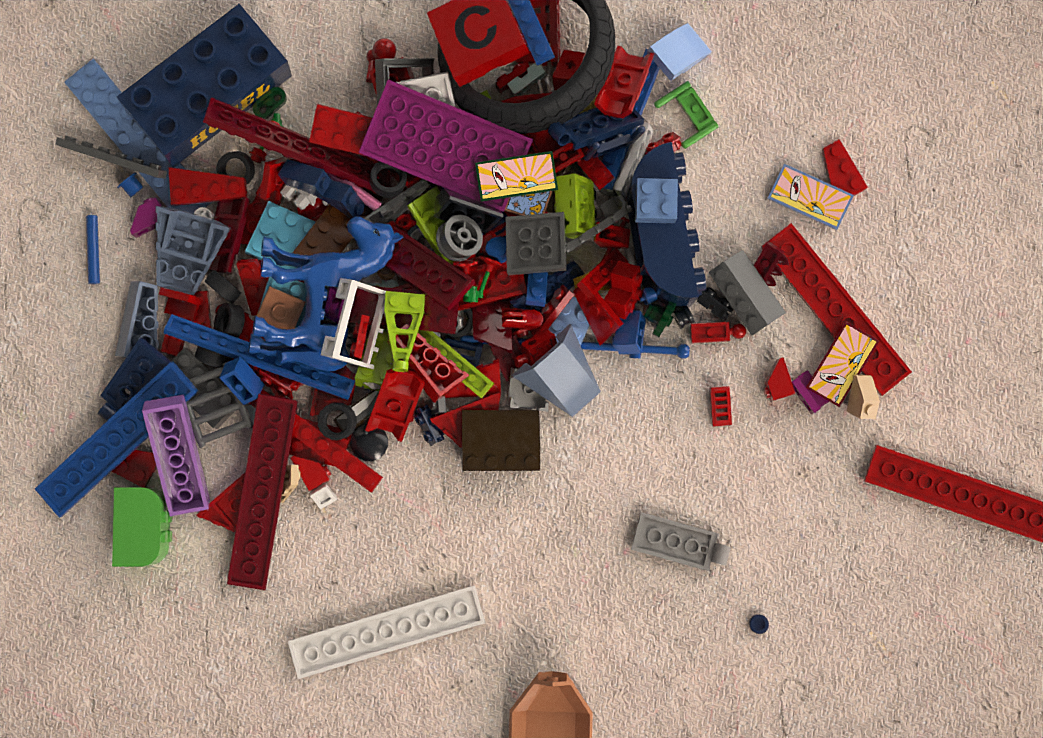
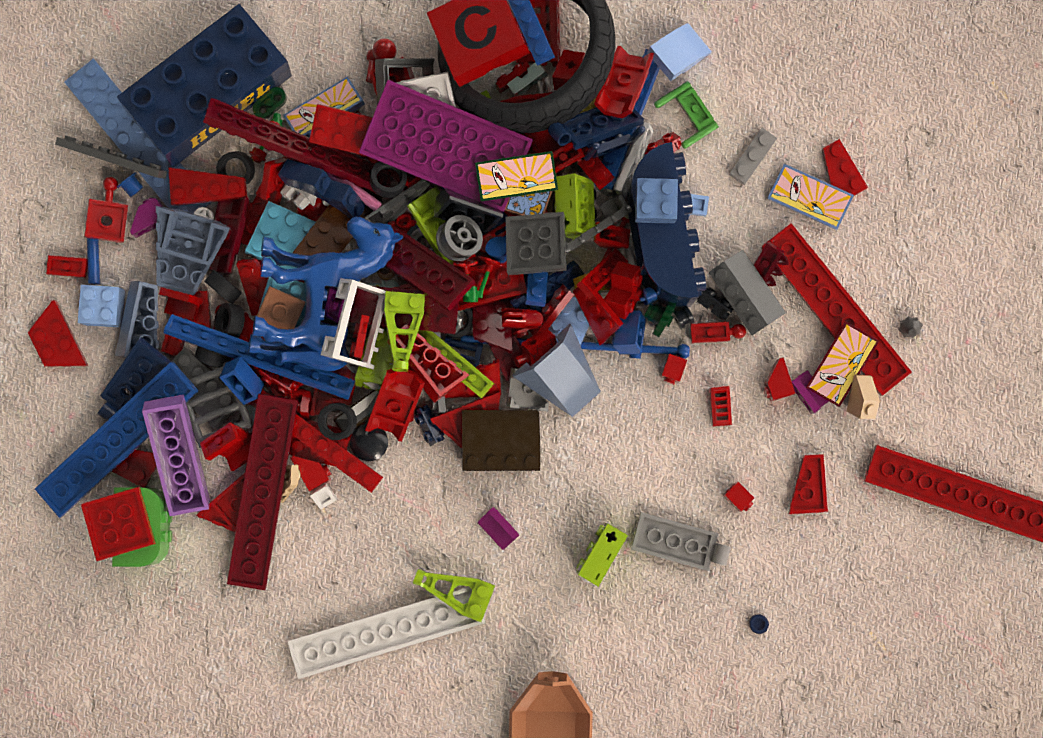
(55, 339): none -> red wing
(67, 266): none -> red plate
(101, 306): none -> light blue piece
(116, 212): none -> red plate
(118, 524): none -> red plate
(230, 443): none -> red panel
(304, 402): none -> red bracket
(339, 96): none -> tile
(479, 598): none -> lime plate
(498, 528): none -> magenta panel
(600, 554): none -> lime piece
(673, 369): none -> red brick
(700, 205): none -> light blue panel
(739, 497): none -> red brick
(753, 156): none -> light grey plate
(810, 487): none -> red wing
(910, 327): none -> dark grey piece

